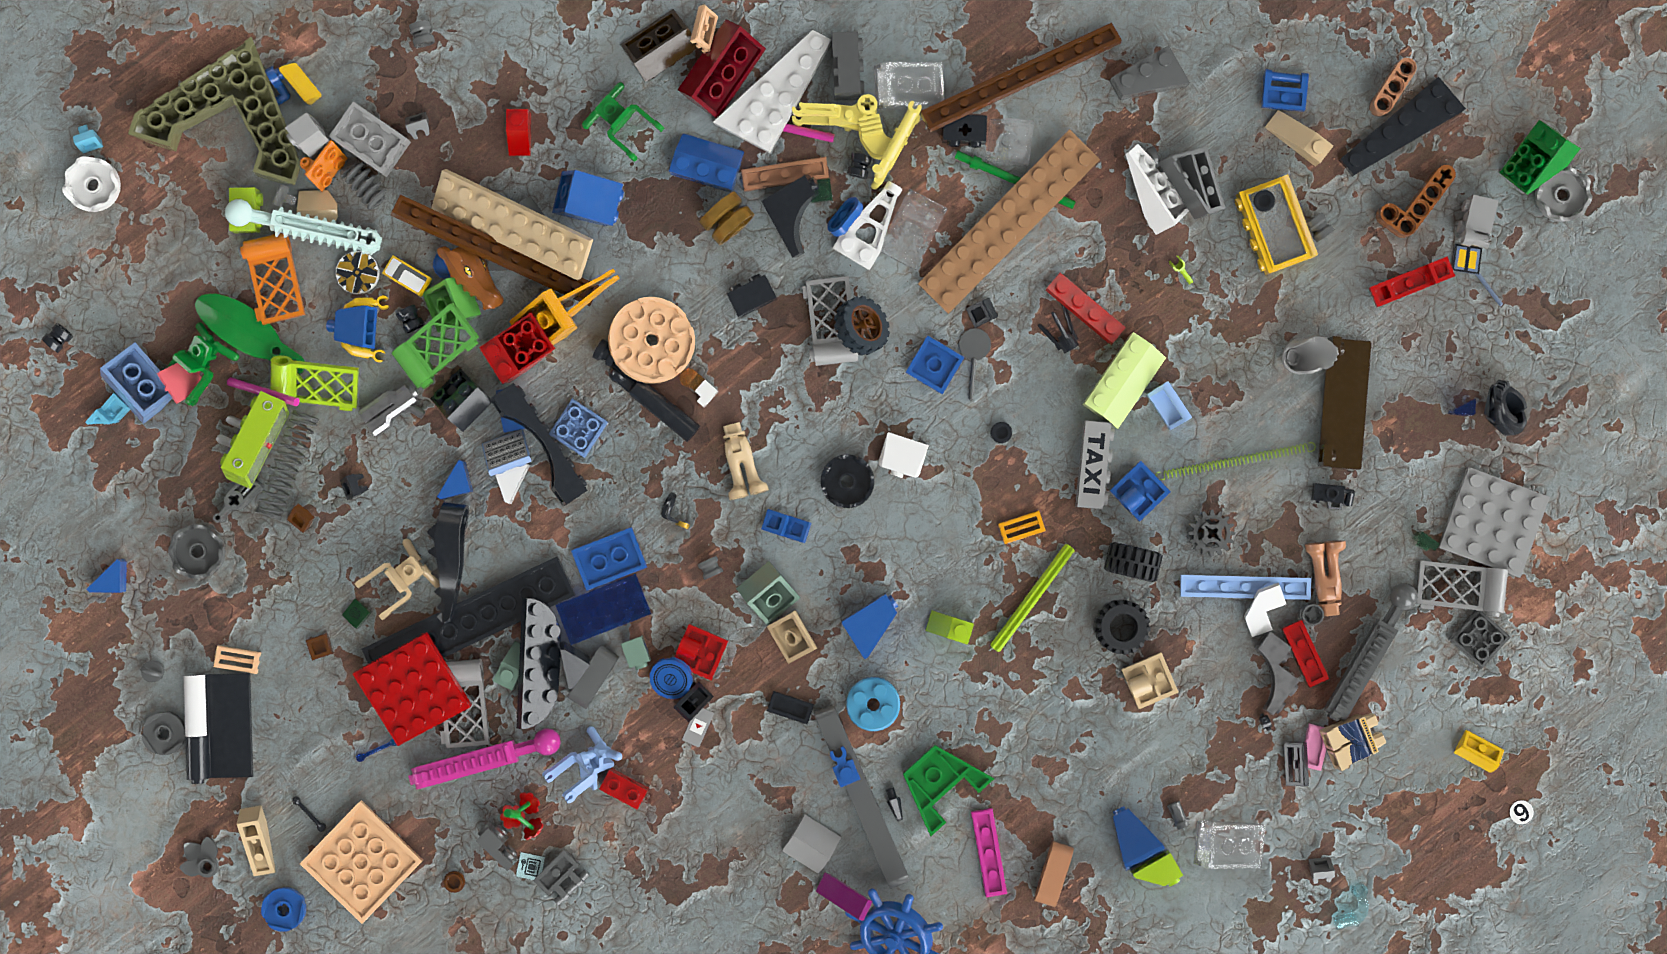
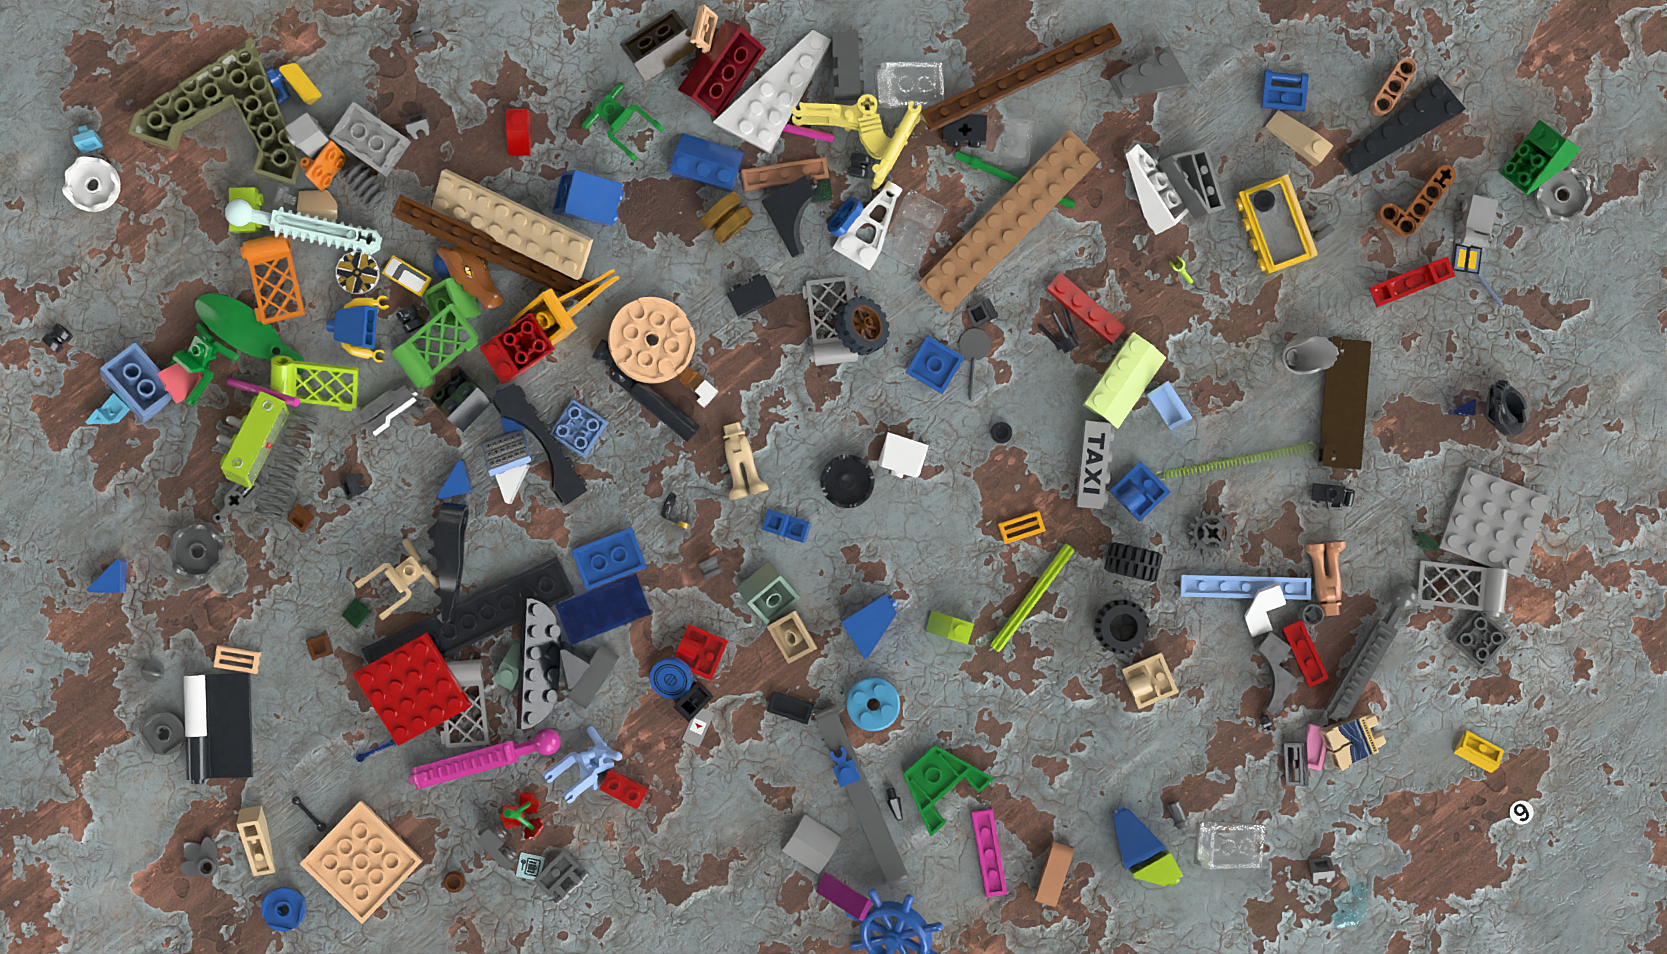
(636, 652): sand green brick -> none

